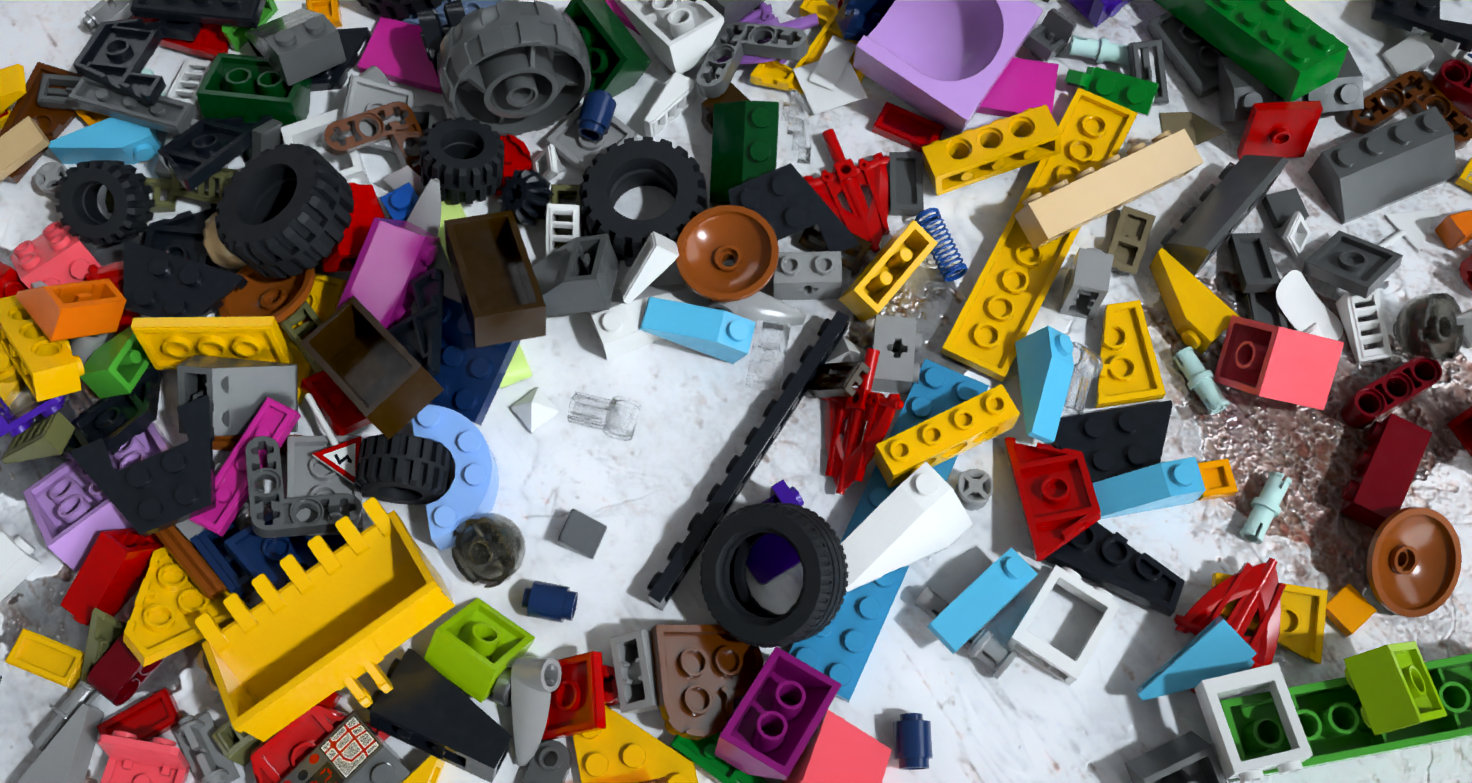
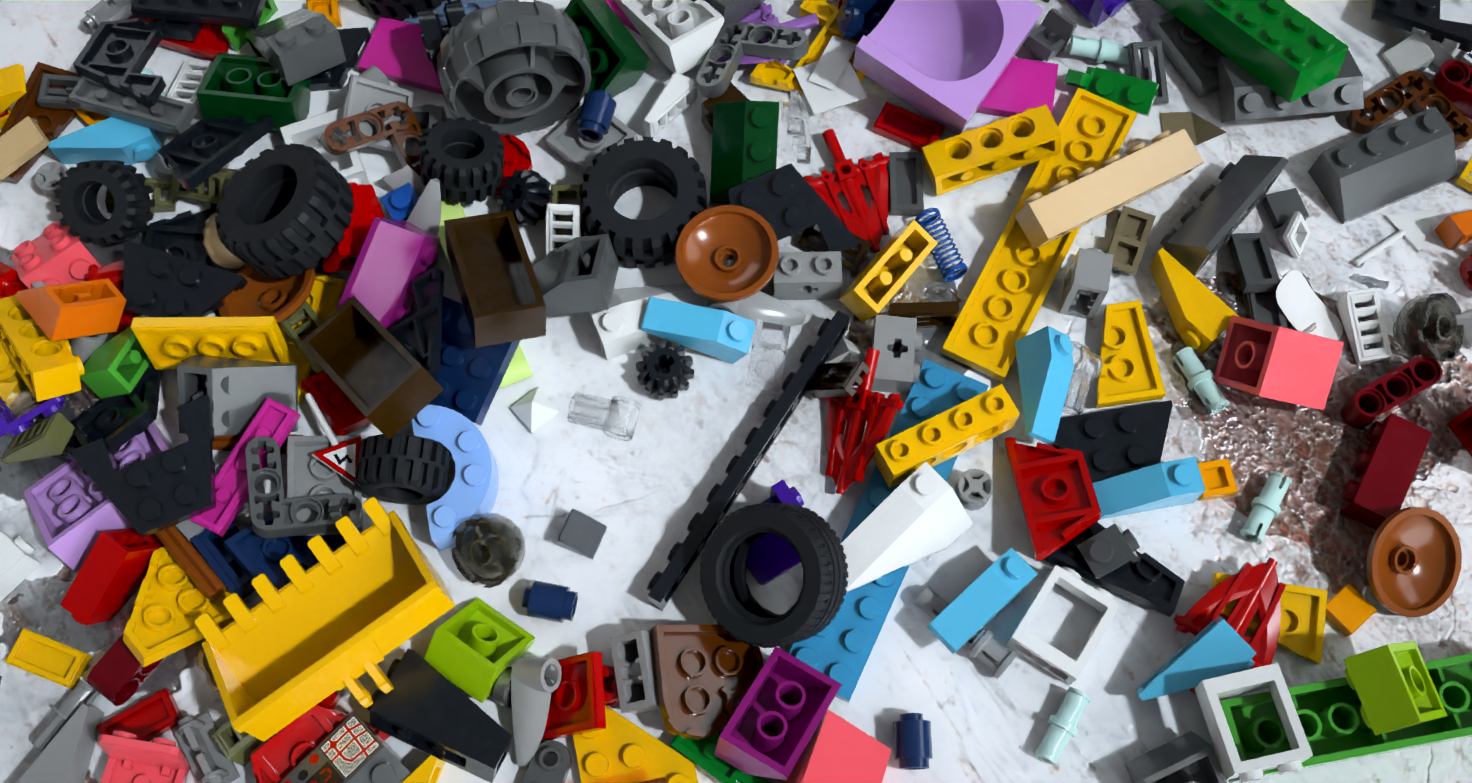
(102, 634): olive tile -> none
(266, 137): dark grey tile -> none
(548, 163): white slope -> none
(651, 262): white slope -> none
(665, 382): none -> black gear
(927, 313): none -> dark brown tile
(1062, 726): none -> light aqua pin
(1109, 550): none -> dark grey bracket
(1280, 129): red plate -> none
(1352, 264): dark grey plate -> none

